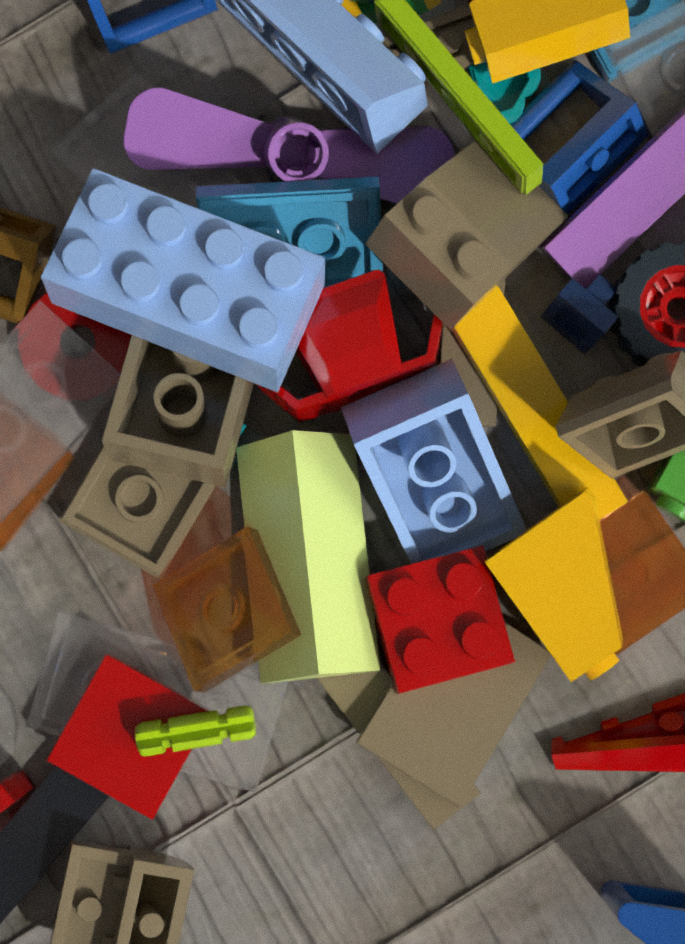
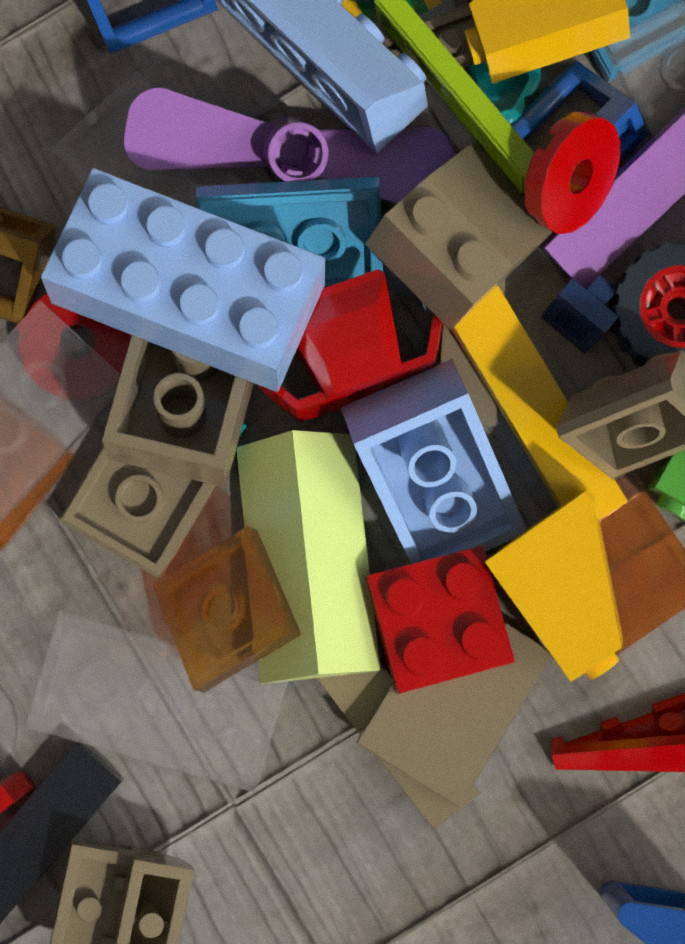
(101, 736): red tile -> none
(195, 730): lime axle -> none
(573, 173): none -> red tile

